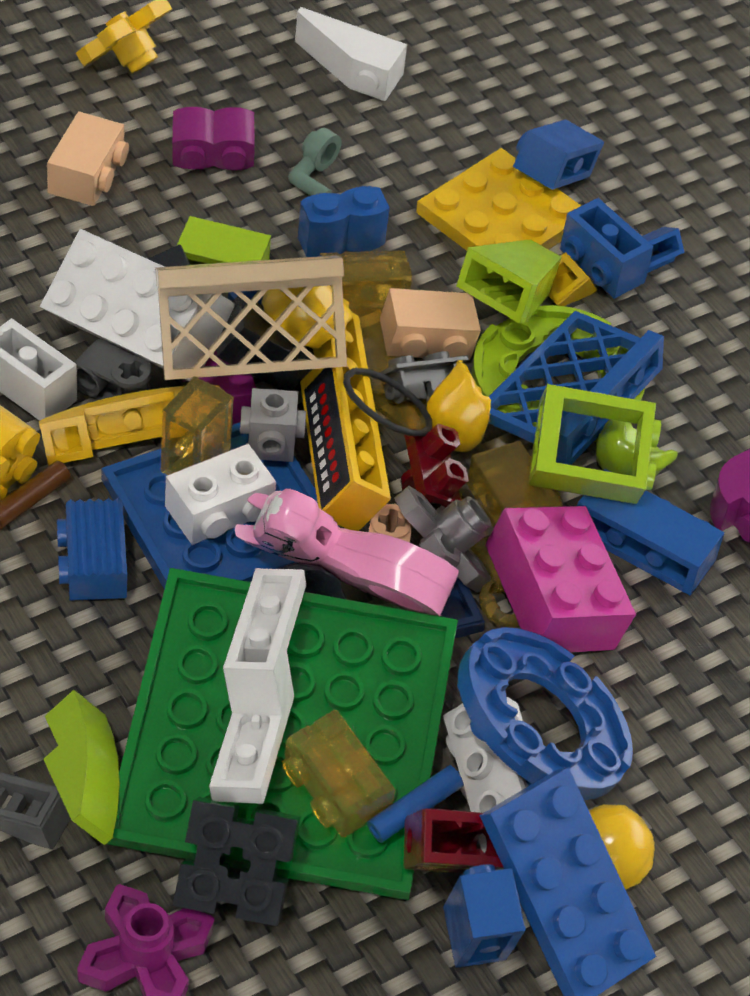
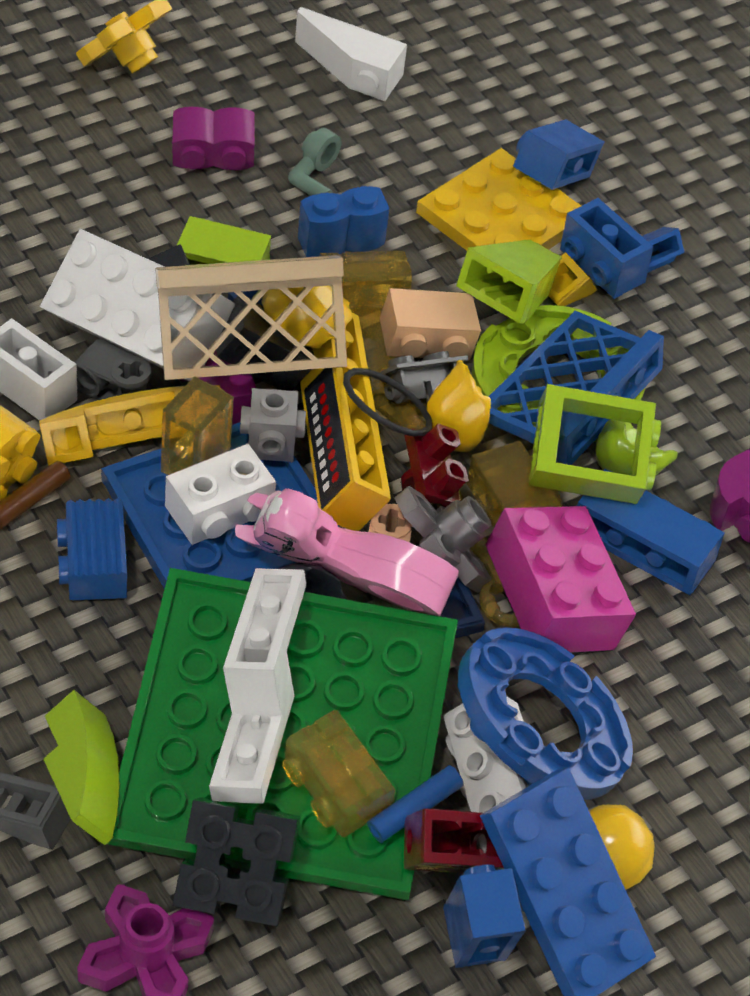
(86, 159): light nougat brick -> none

